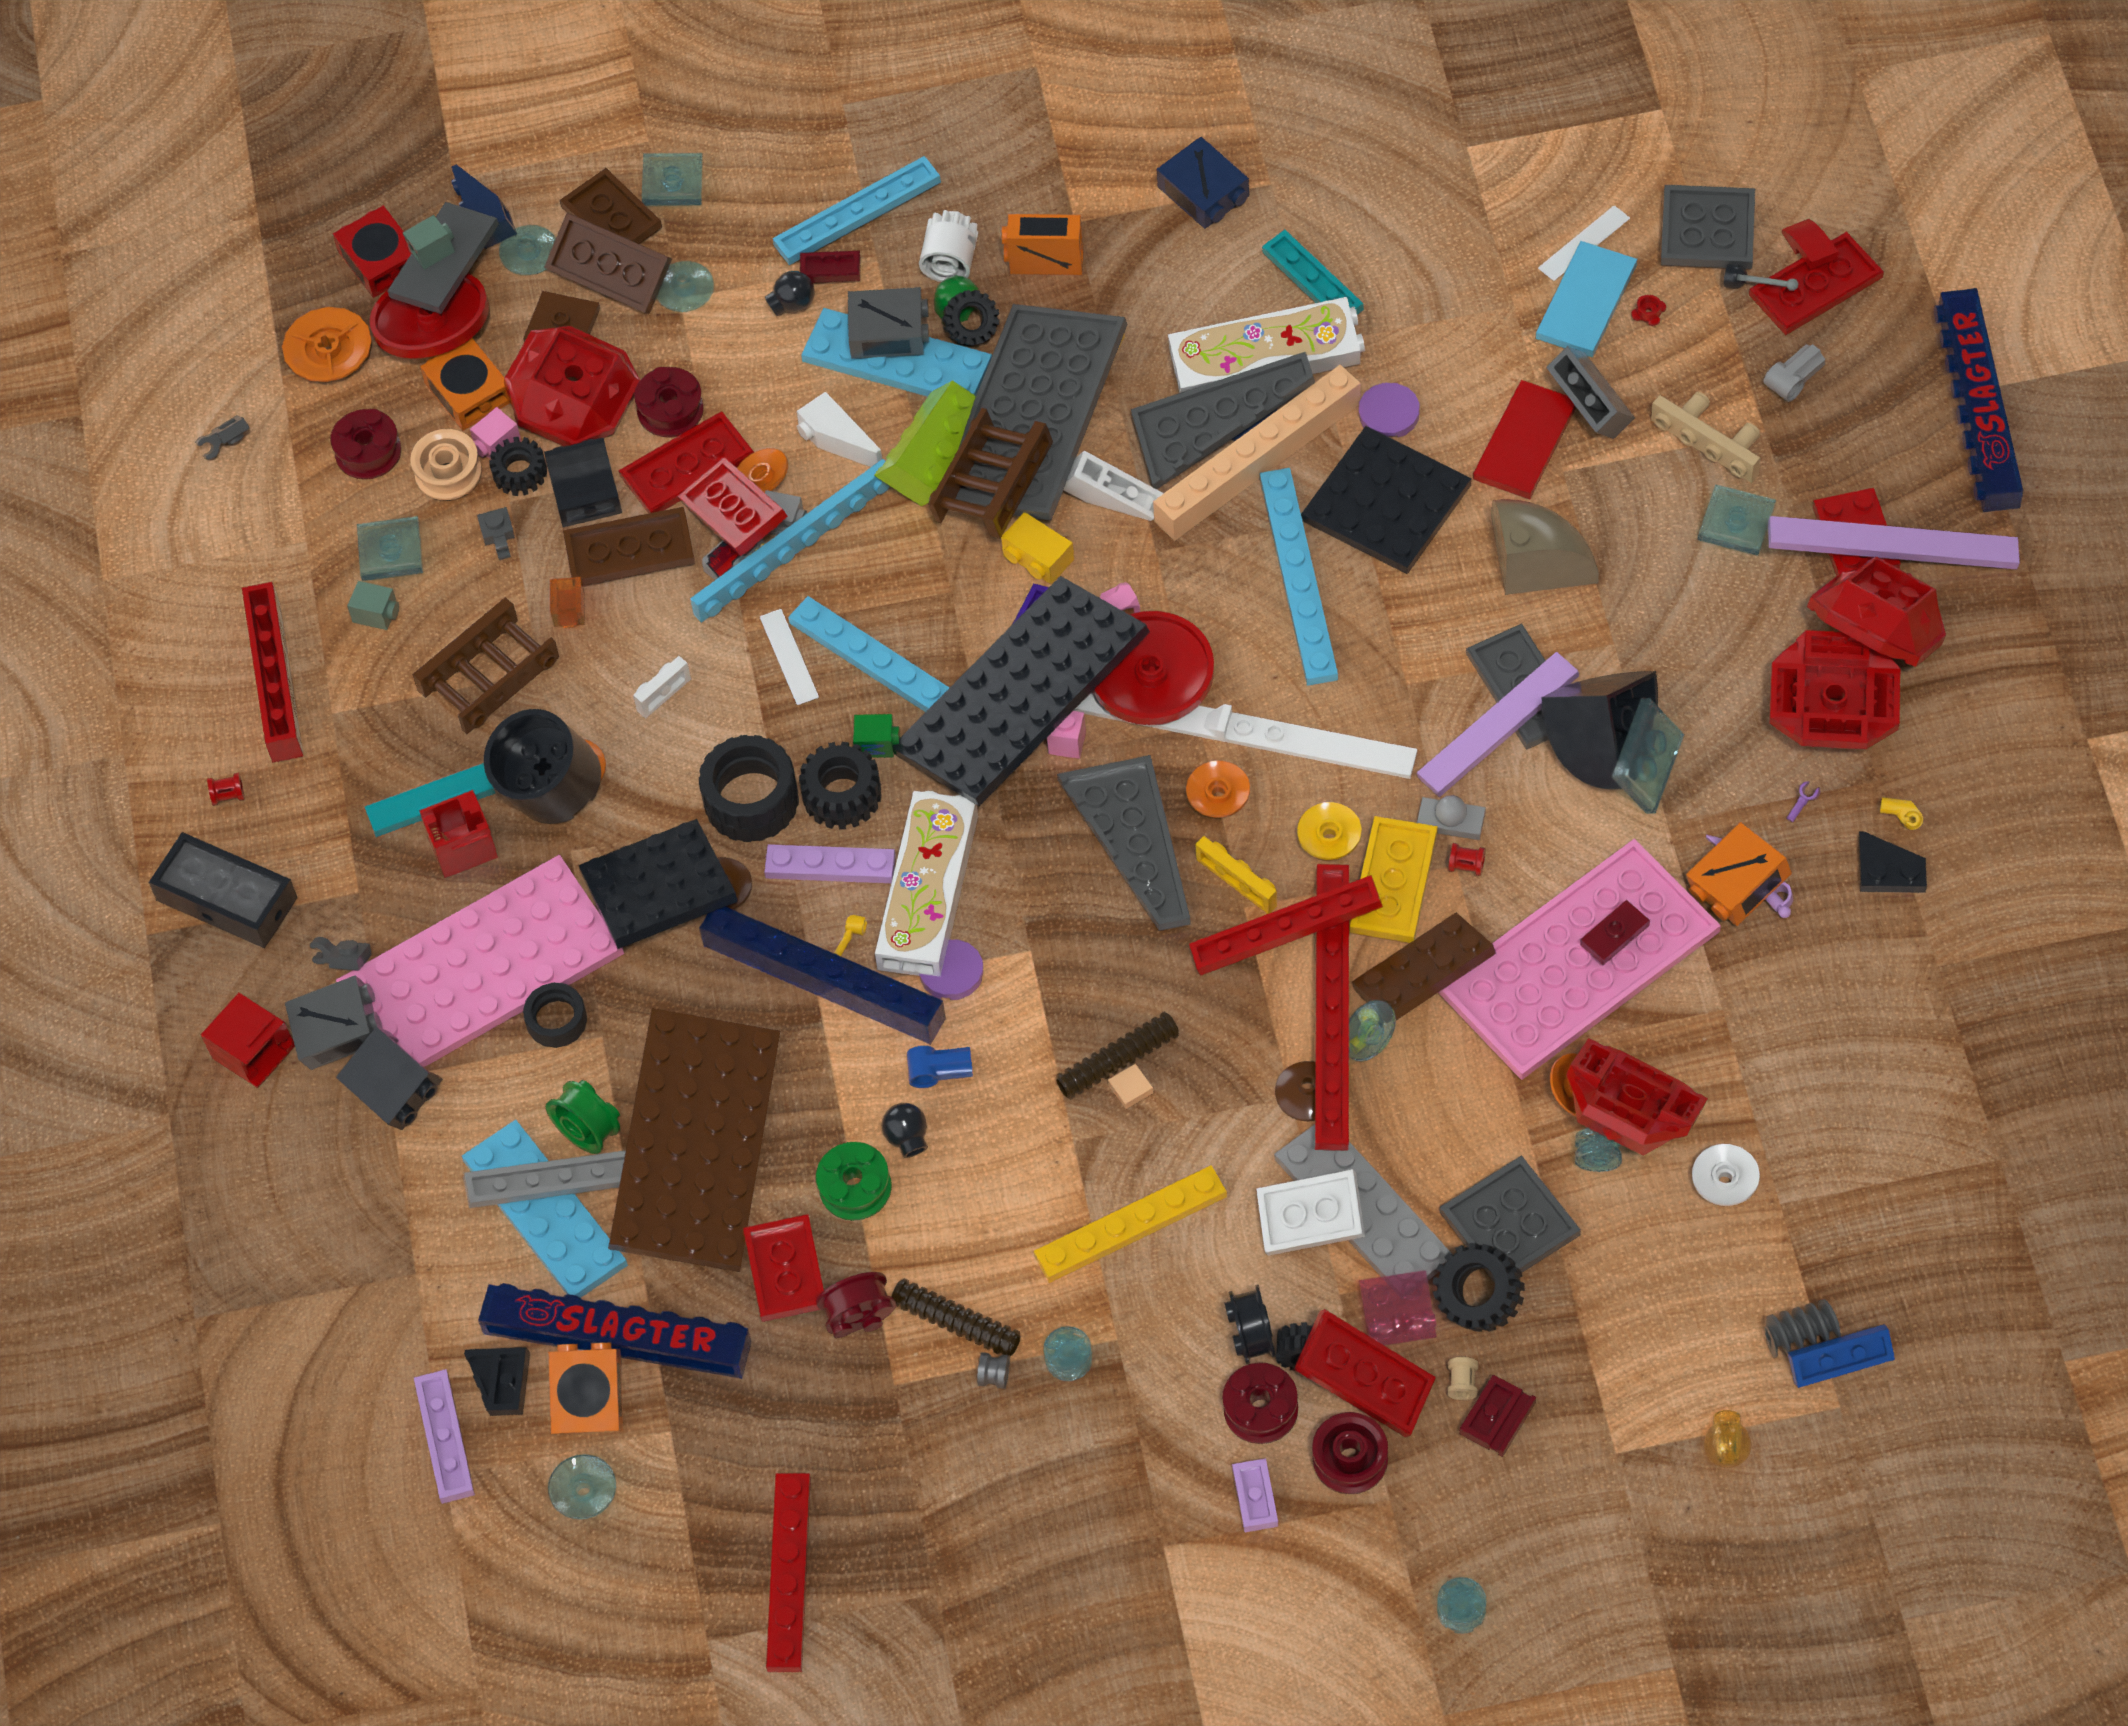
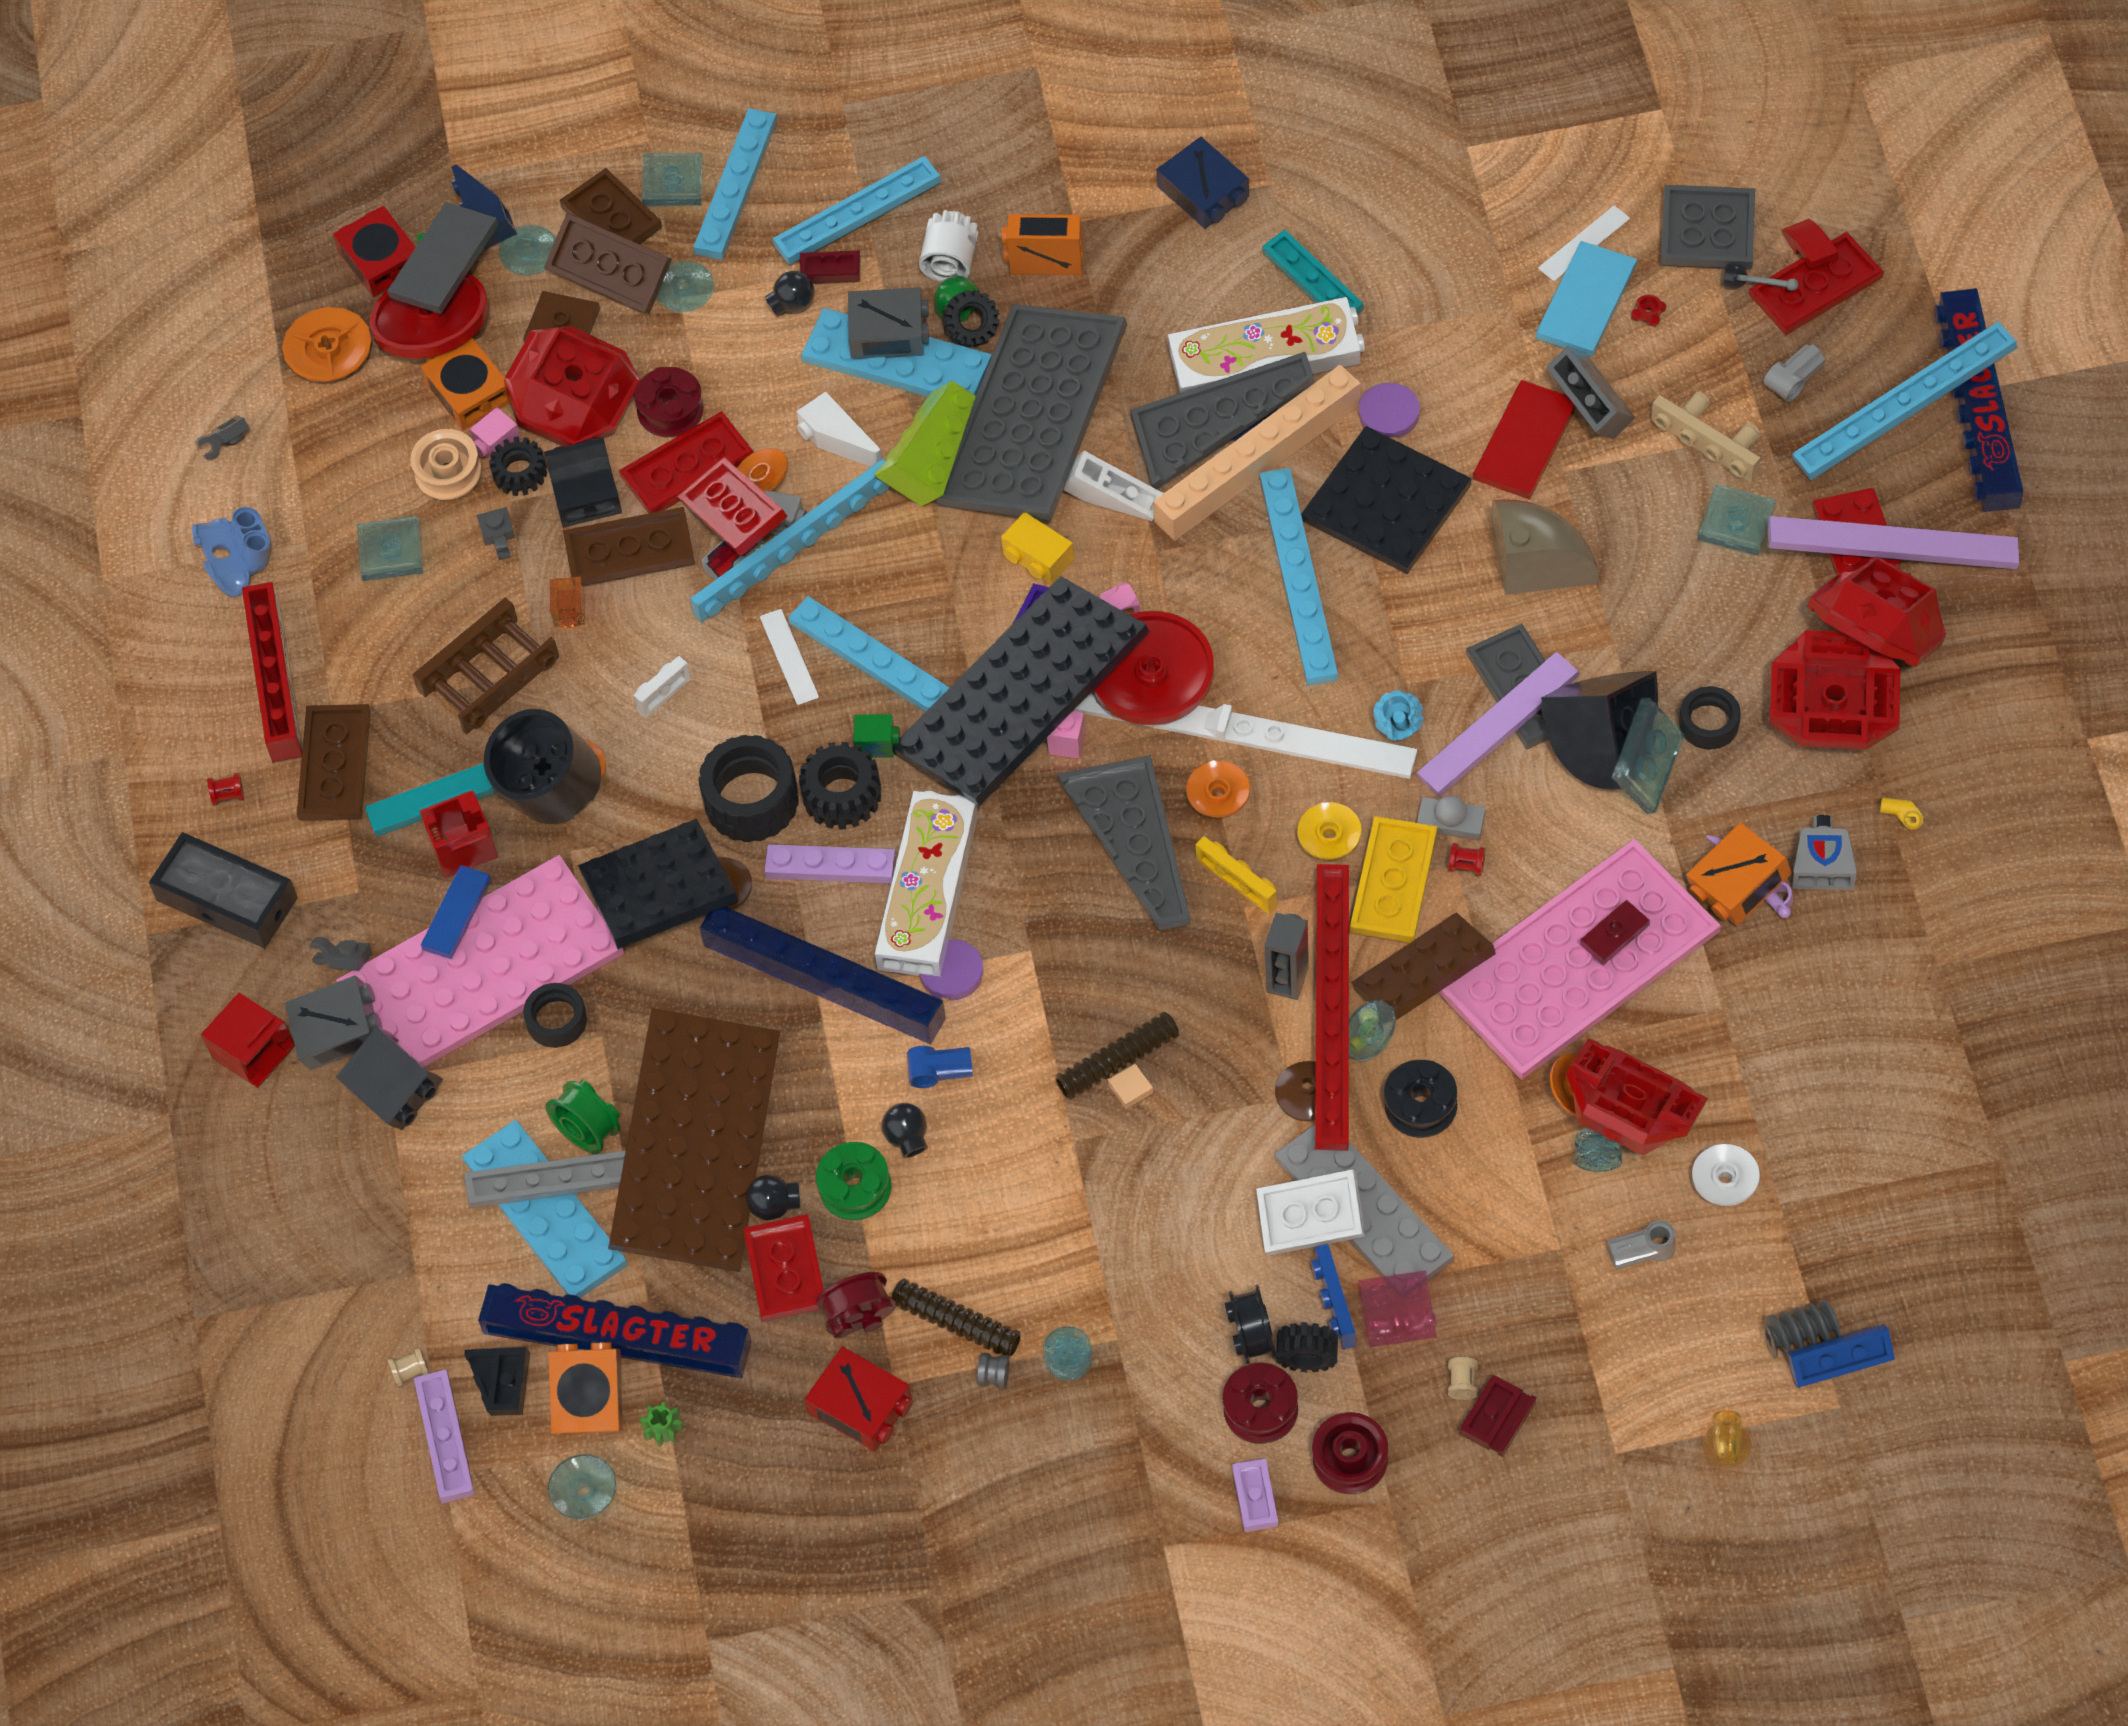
(245, 541): none -> medium blue piece
(333, 762): none -> reddish brown plate
(363, 428): dark red wheel -> none
(373, 605): sand green brick -> none
(408, 1367): none -> tan bush
(429, 241): sand green brick -> none
(455, 912): none -> blue tile
(655, 1429): none -> bright green gear
(735, 184): none -> medium azure plate
(772, 1197): none -> black piece
(788, 1572): red plate -> none
(854, 925): yellow hand -> none
(859, 1399): none -> red brick
(1008, 491): reddish brown fence -> none
(1130, 1224): yellow plate -> none
(1285, 925): red plate -> none
(1286, 955): none -> dark grey brick
(1332, 1296): none -> blue plate
(1365, 1373): red tile -> none
(1398, 715): none -> medium azure piece
(1415, 1080): none -> black wheel
(1453, 1277): black tyre -> none
(1461, 1605): clear light blue wheel -> none
(1512, 1215): dark grey plate -> none
(1638, 1246): none -> light grey piece
(1709, 738): none -> black tyre
(1802, 801): medium lavender hand -> none
(1824, 858): none -> light grey torso
(1889, 867): black wing -> none
(1904, 400): none -> medium azure plate

